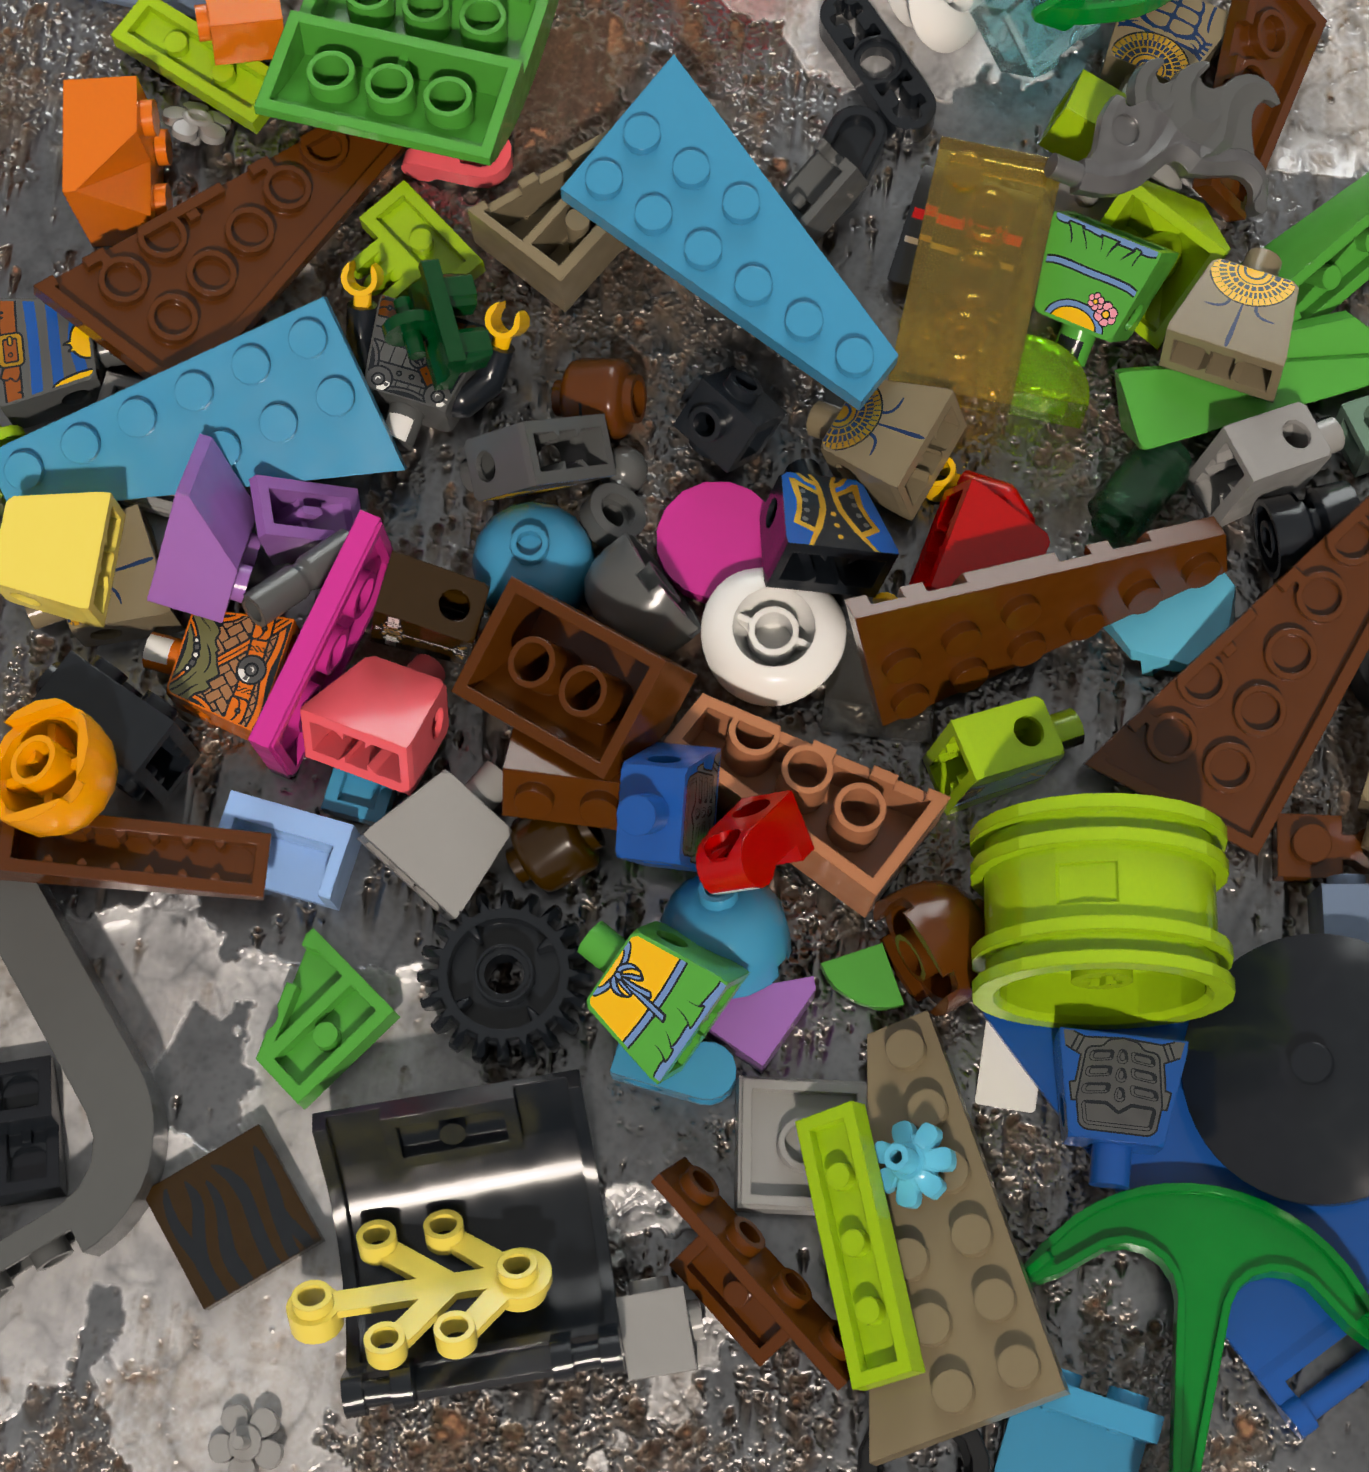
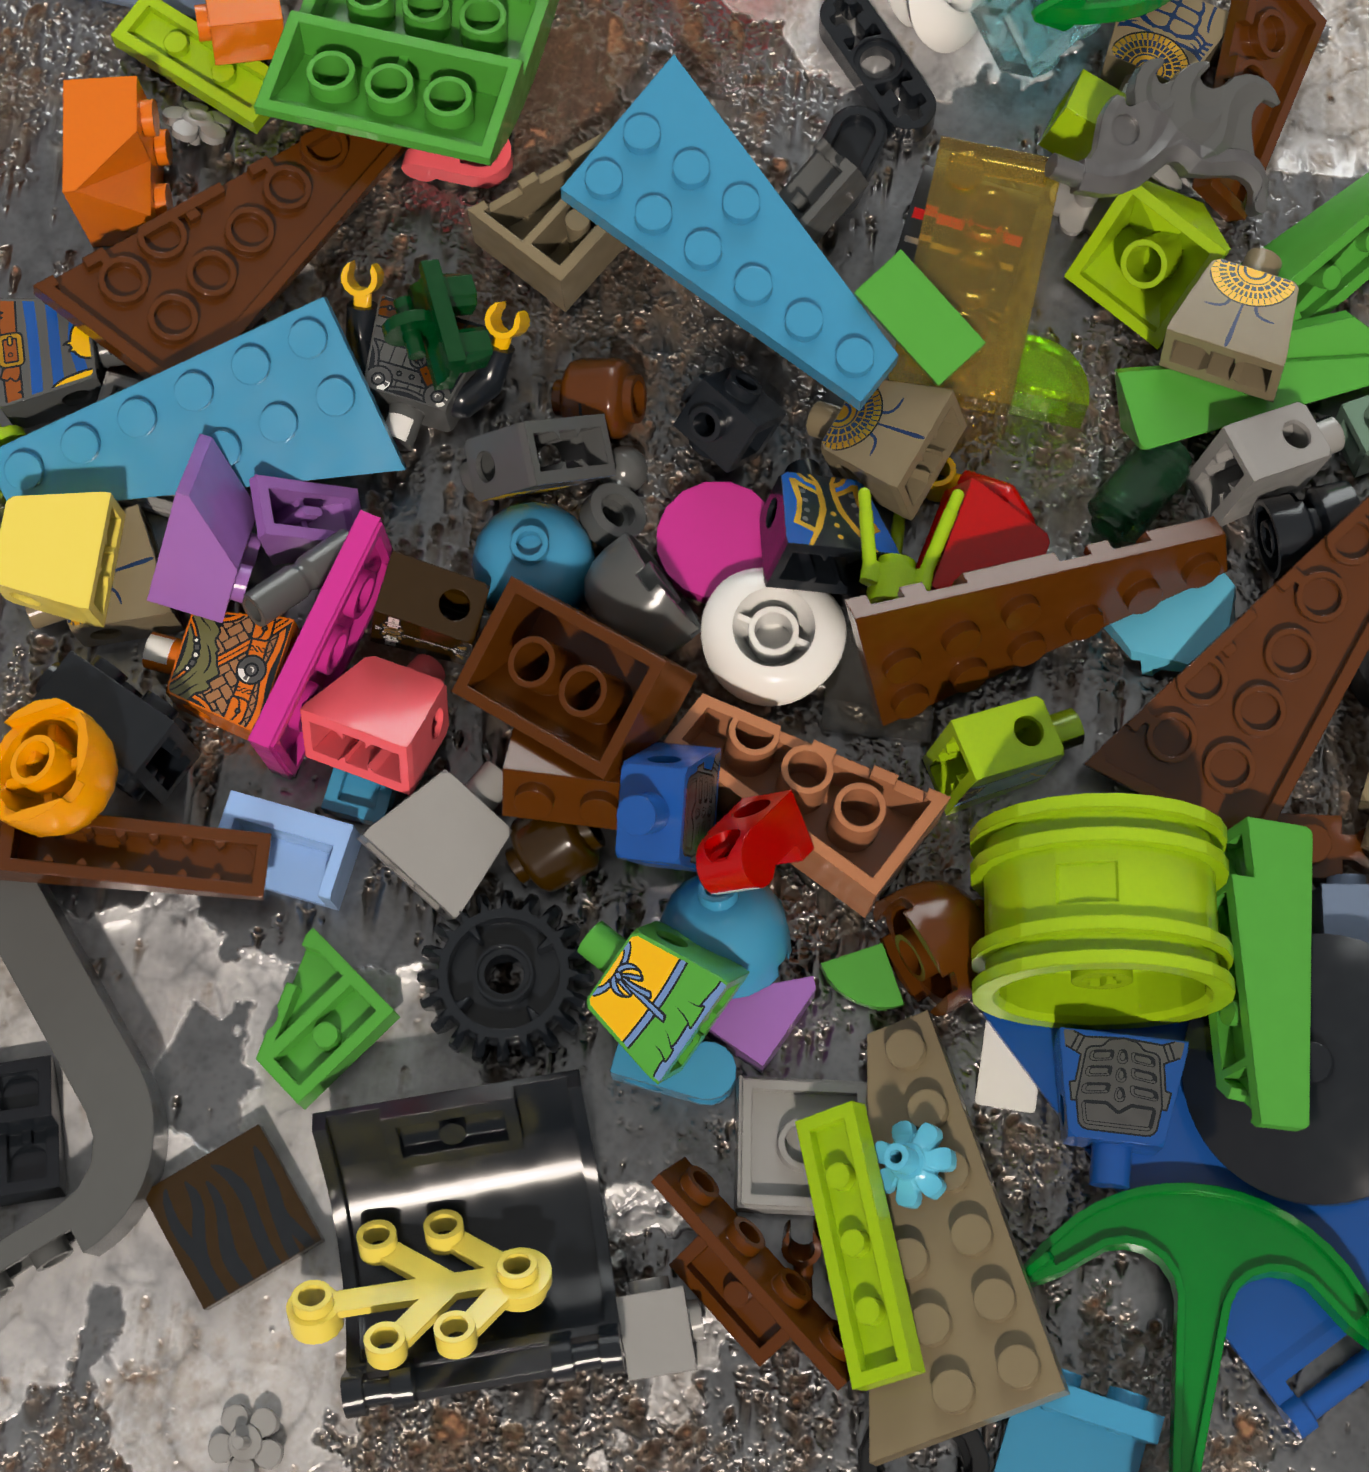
(404, 235): lime hinge -> none
(802, 1255): none -> reddish brown hand
(896, 569): none -> lime plant
(919, 318): none -> bright green tile
(1097, 281): bright green torso -> none
(1267, 916): none -> bright green wedge

